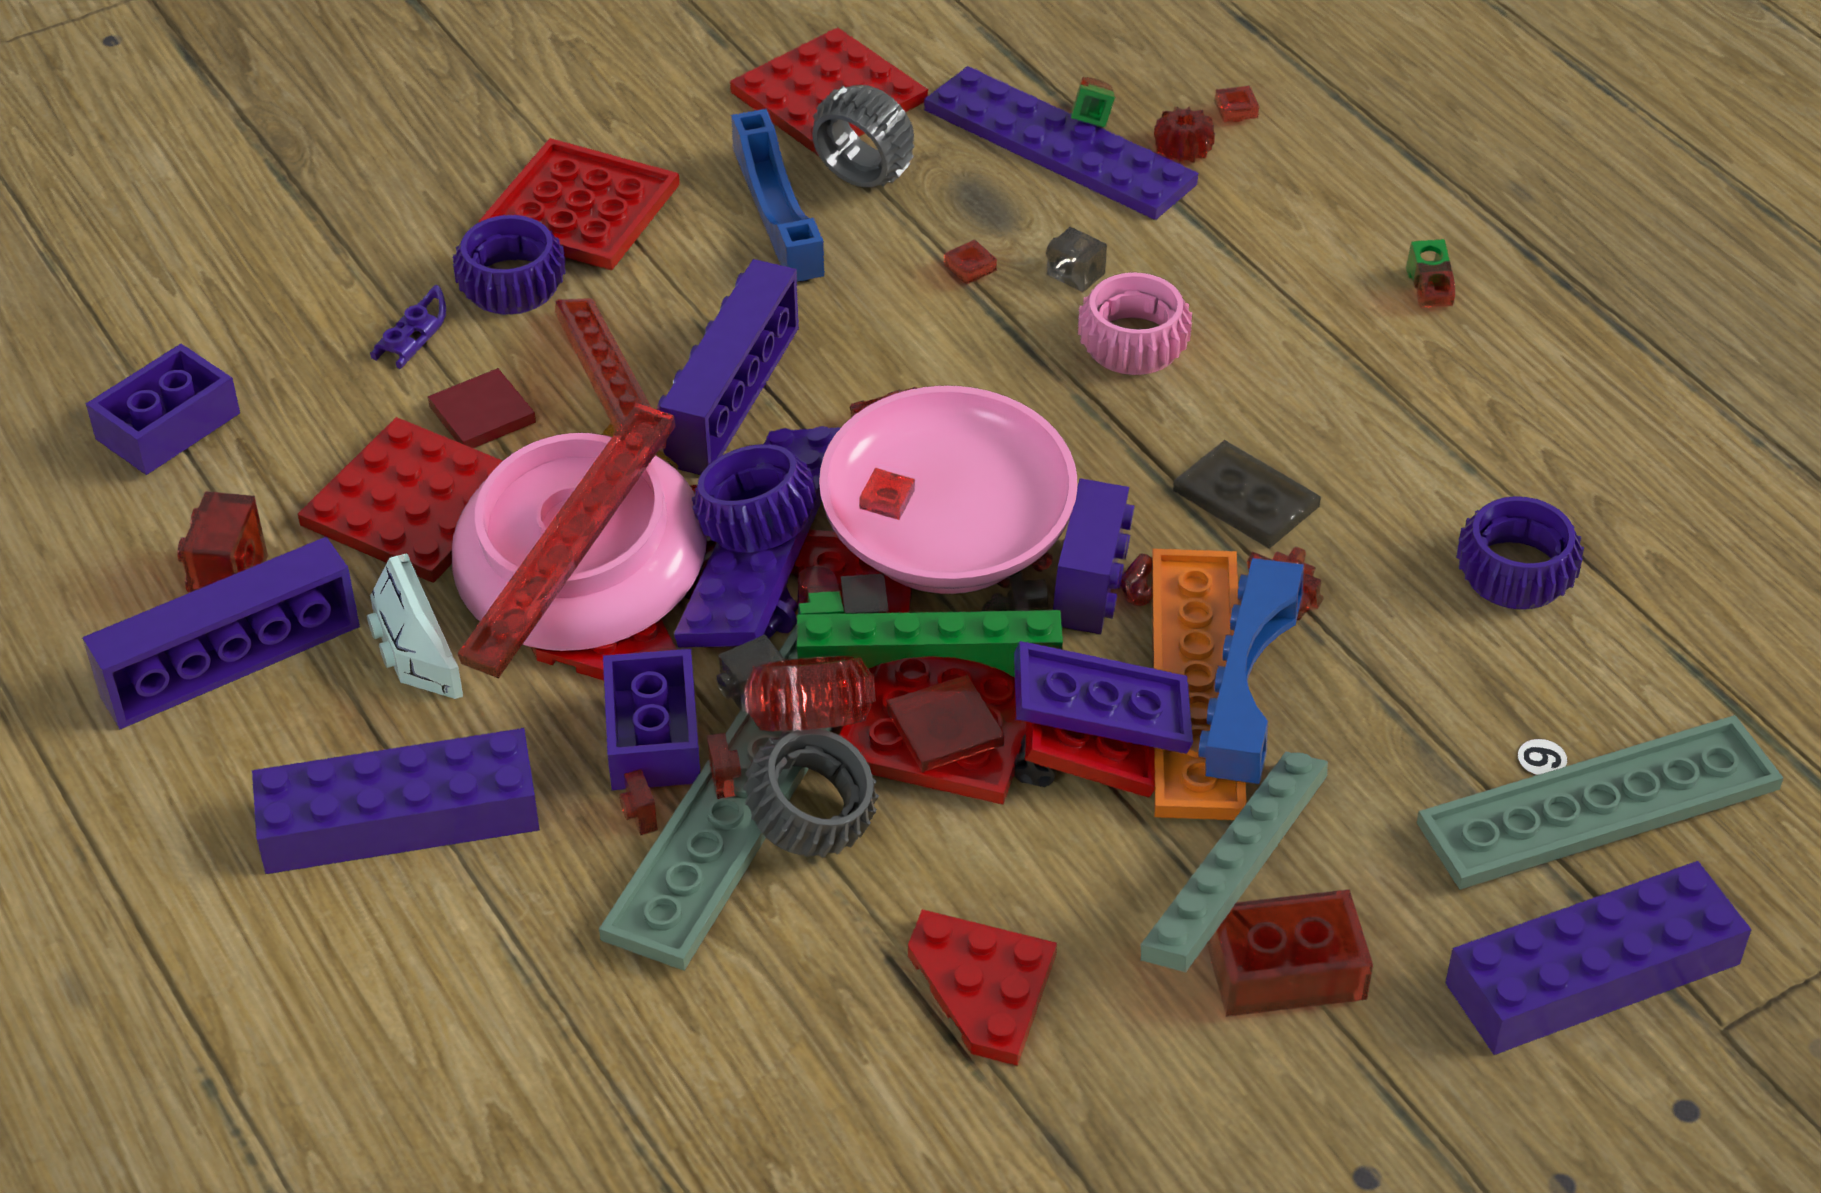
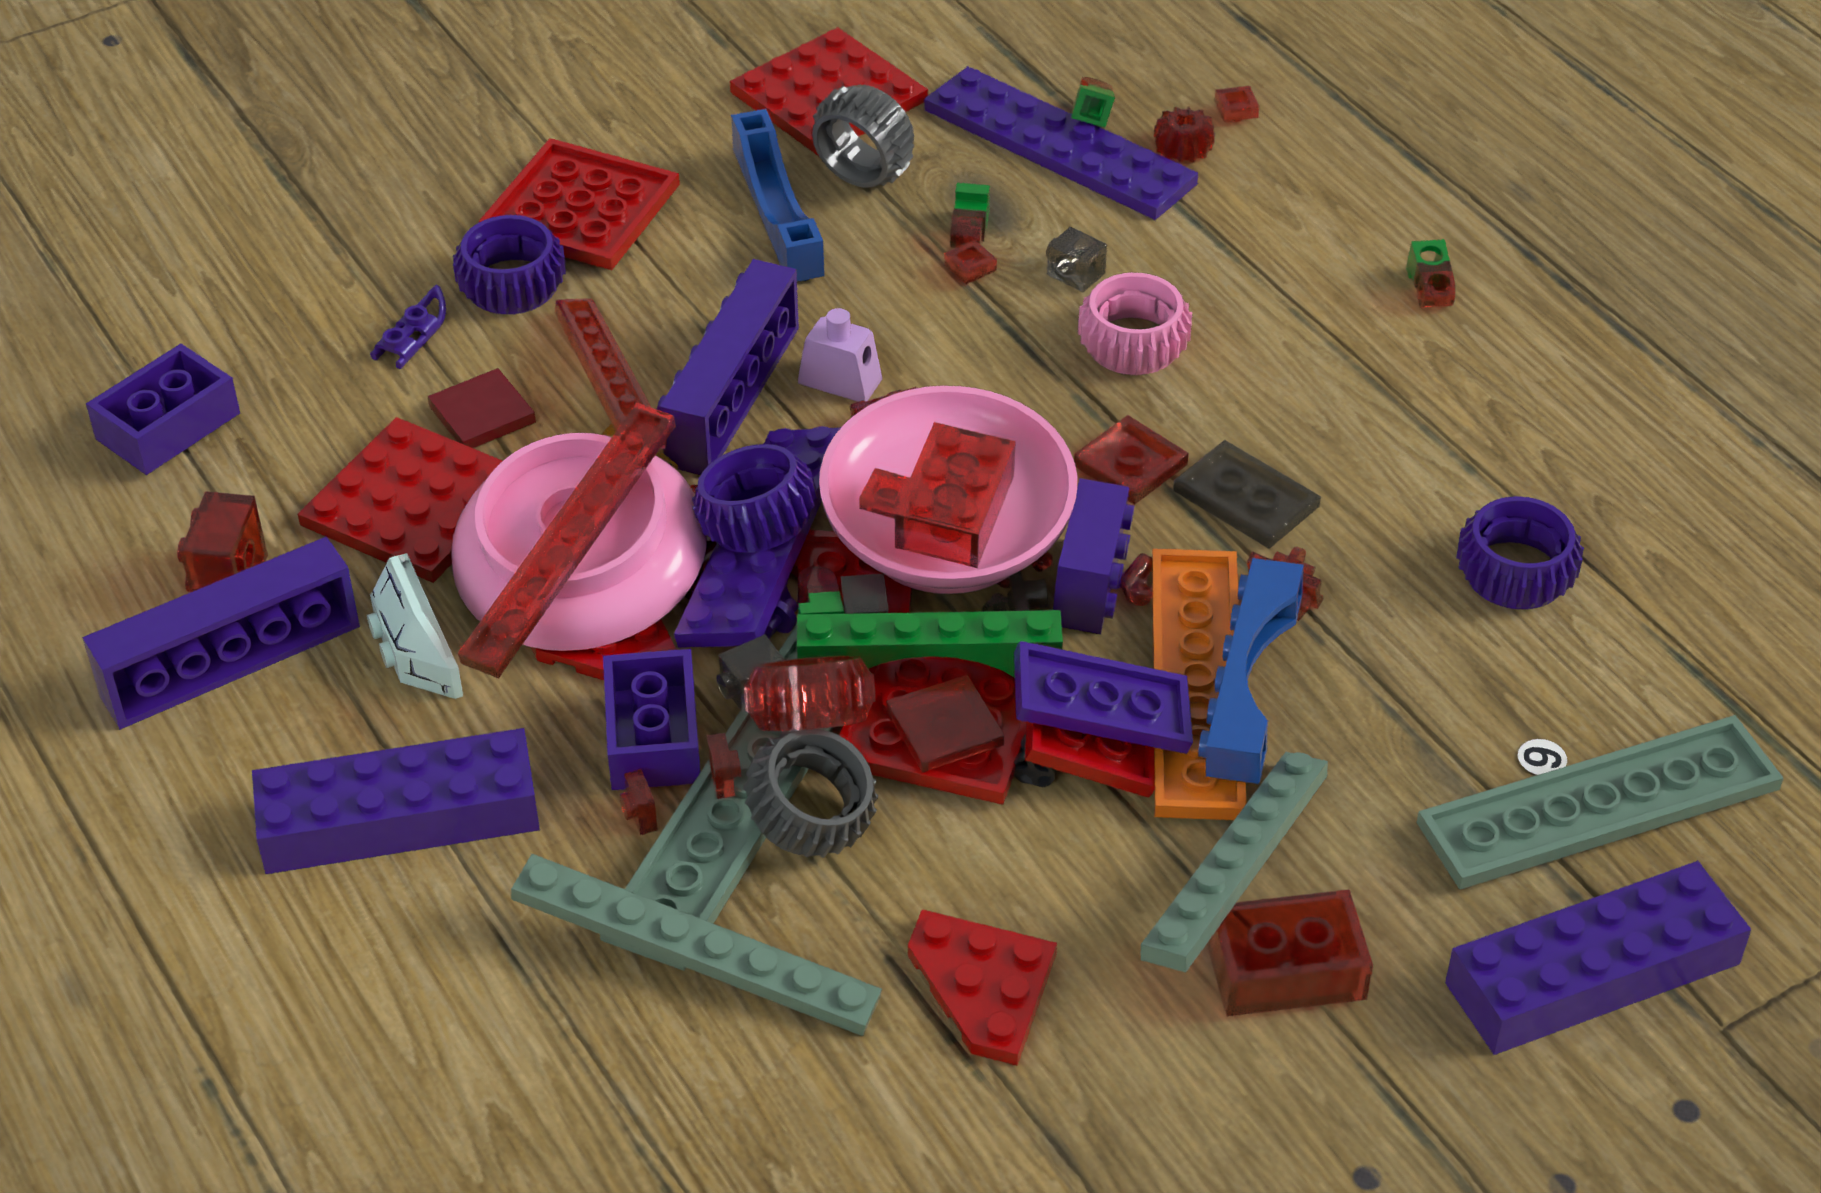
(696, 944): none -> sand green plate
(840, 358): none -> lavender torso
(955, 494): none -> clear red brick
(970, 214): none -> leg
(1131, 457): none -> clear red plate

